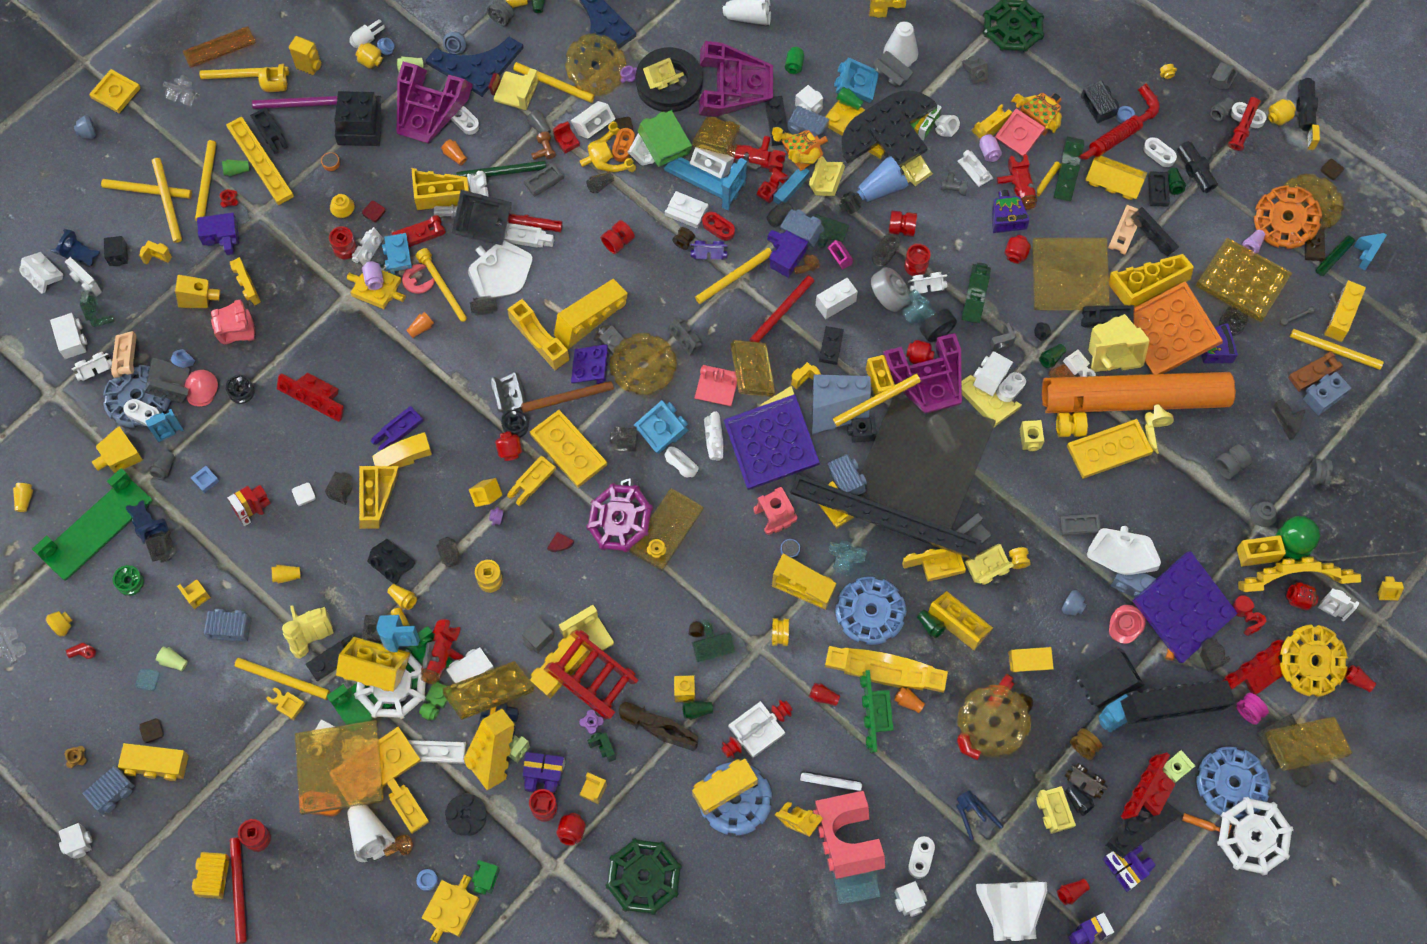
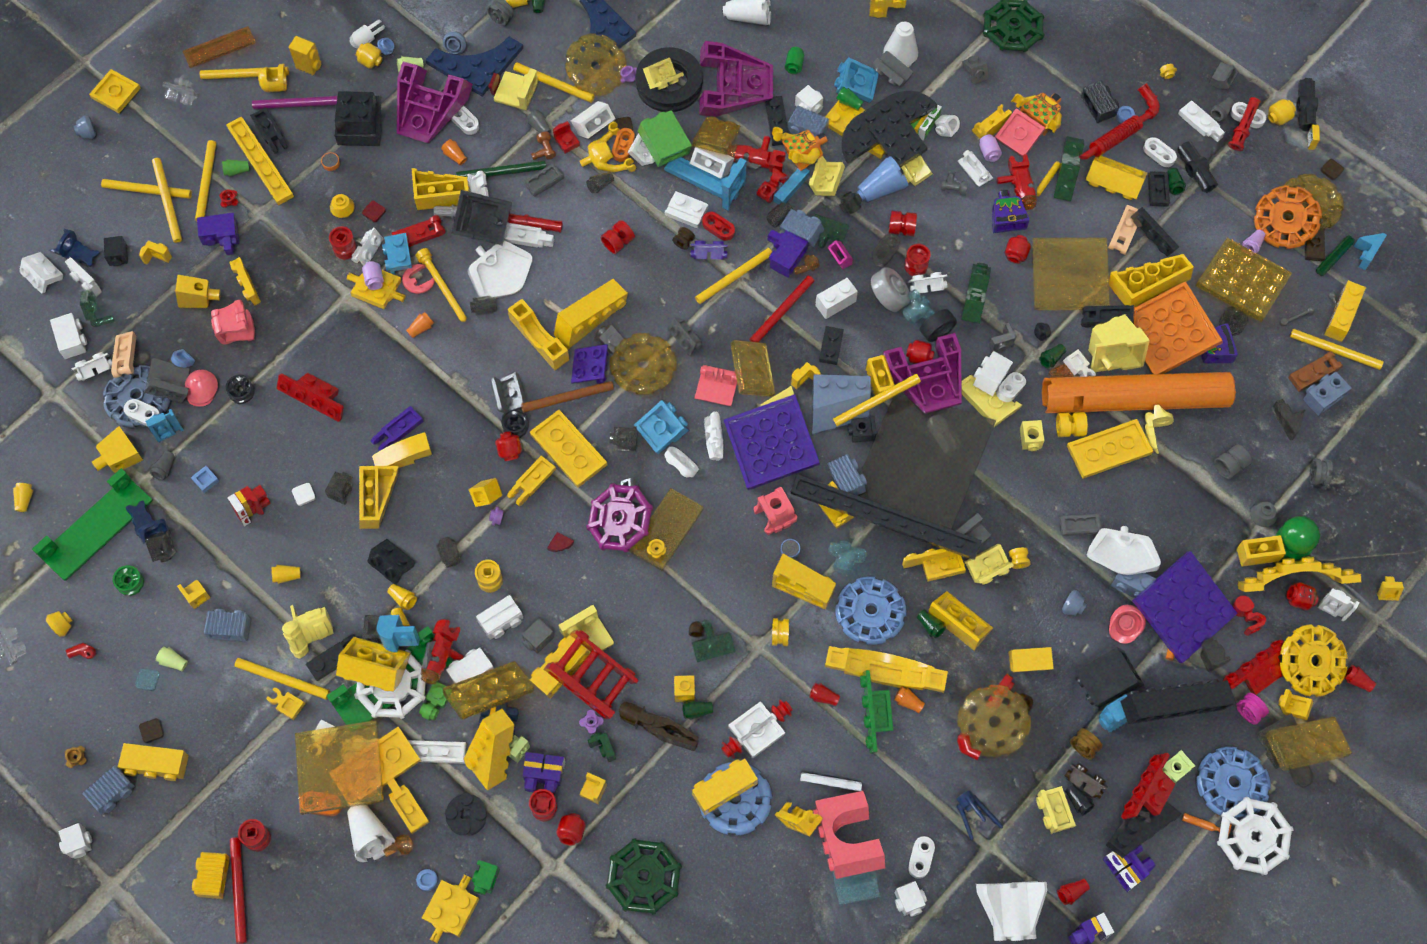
(500, 617): none -> white brick
(1201, 121): none -> white hinge
(1295, 705): none -> yellow bracket

